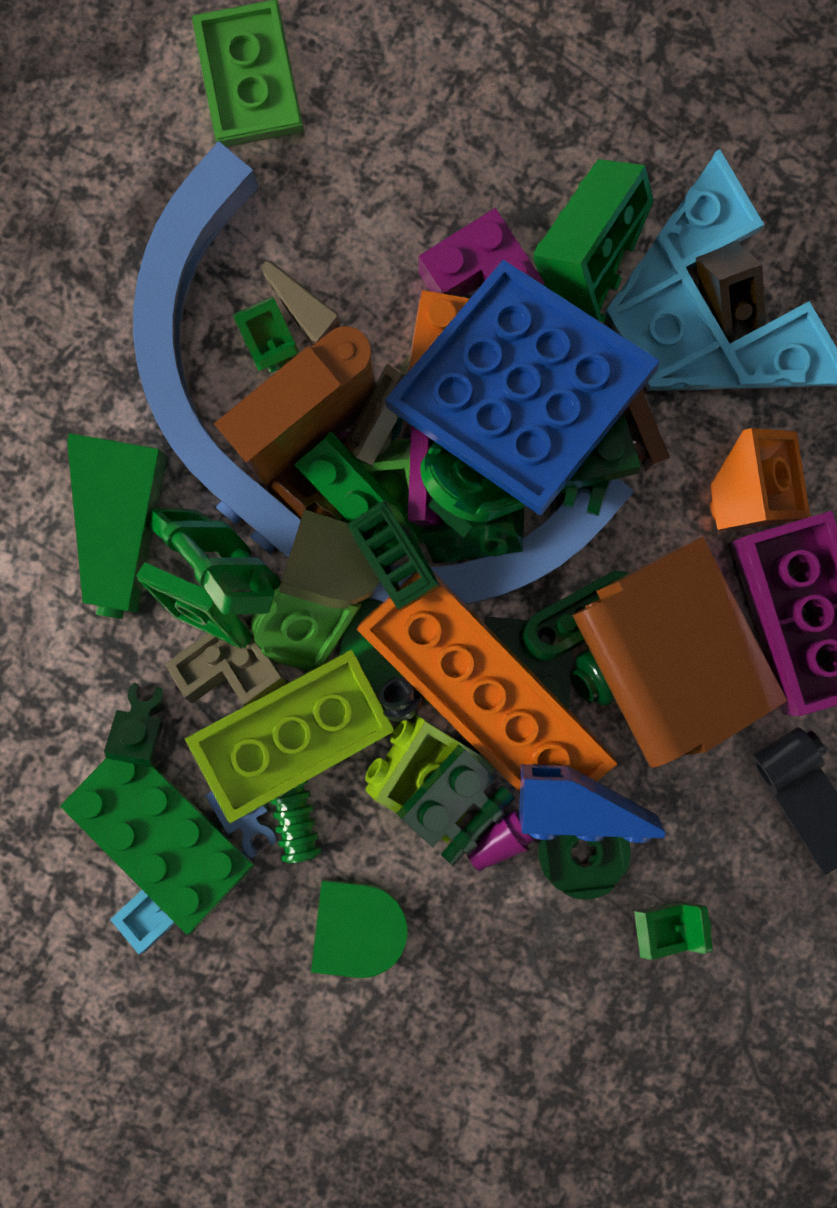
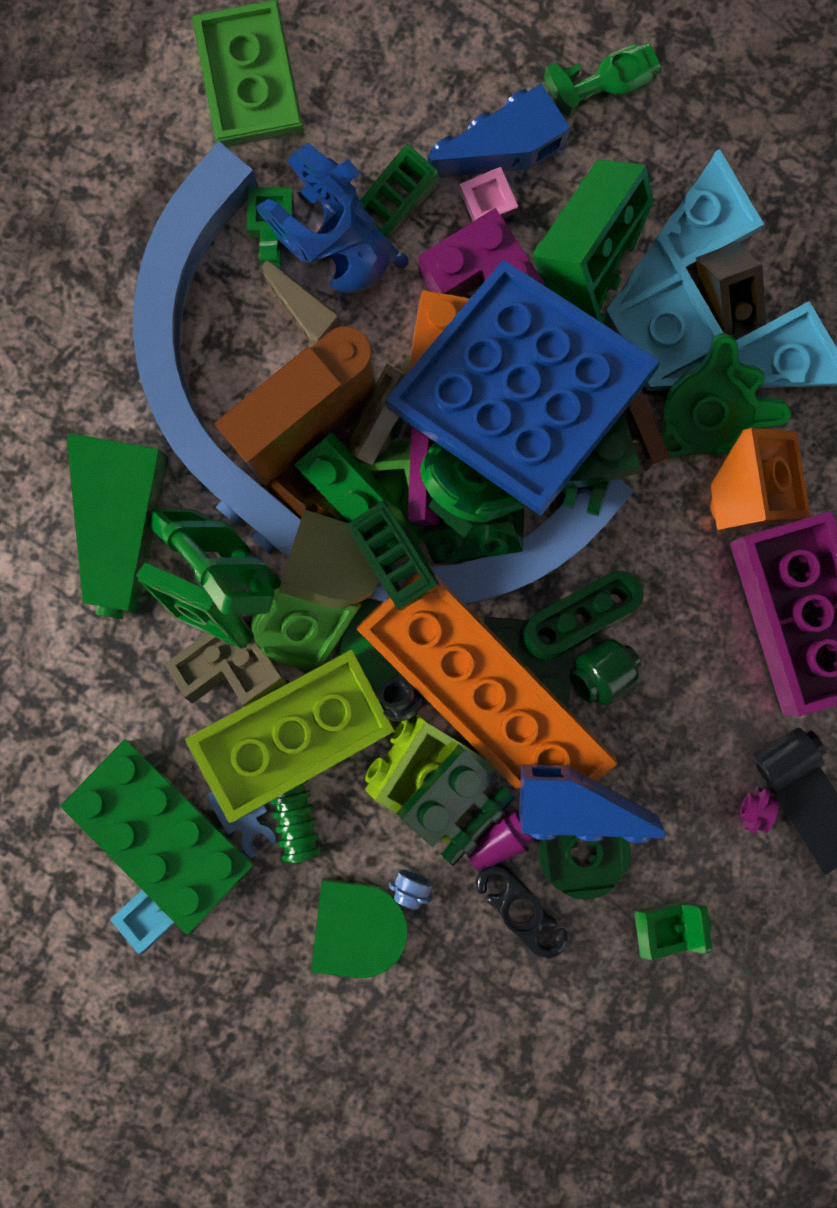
(136, 733): dark green plate -> none
(257, 227): none -> green plate
(266, 335): green bracket -> none
(346, 231): none -> blue helmet
(411, 889): none -> medium blue plate
(429, 180): none -> green slope
(488, 192): none -> bright pink plate
(511, 138): none -> blue slope
(528, 931): none -> black piece
(616, 75): none -> green piece
(679, 655): dark orange piece -> none
(717, 402): none -> green tile
(759, 810): none -> magenta plate

